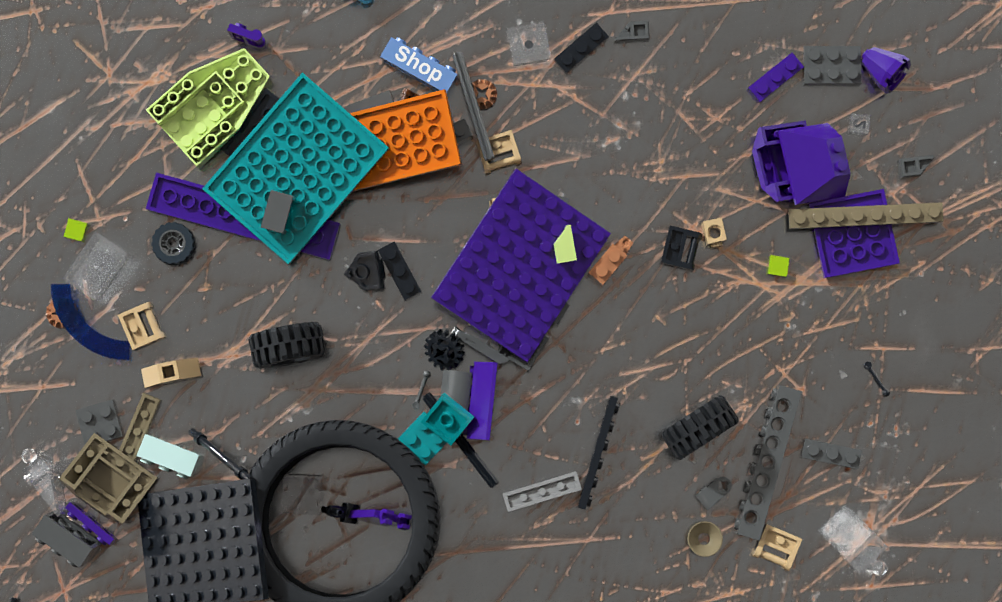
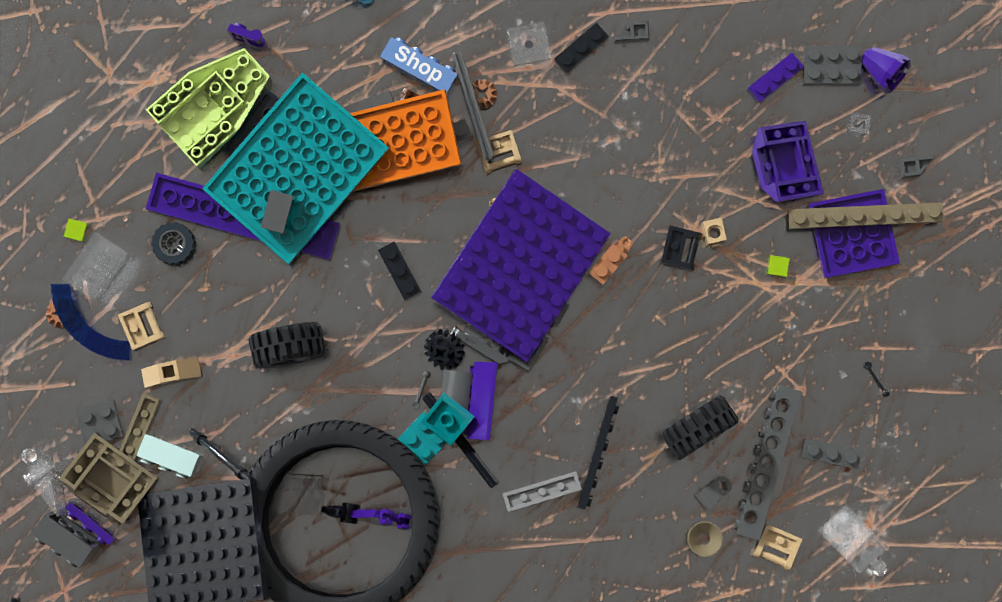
(367, 271): black plate -> none
(565, 247): yellowish green tile -> none
(815, 163): dark purple slope -> none

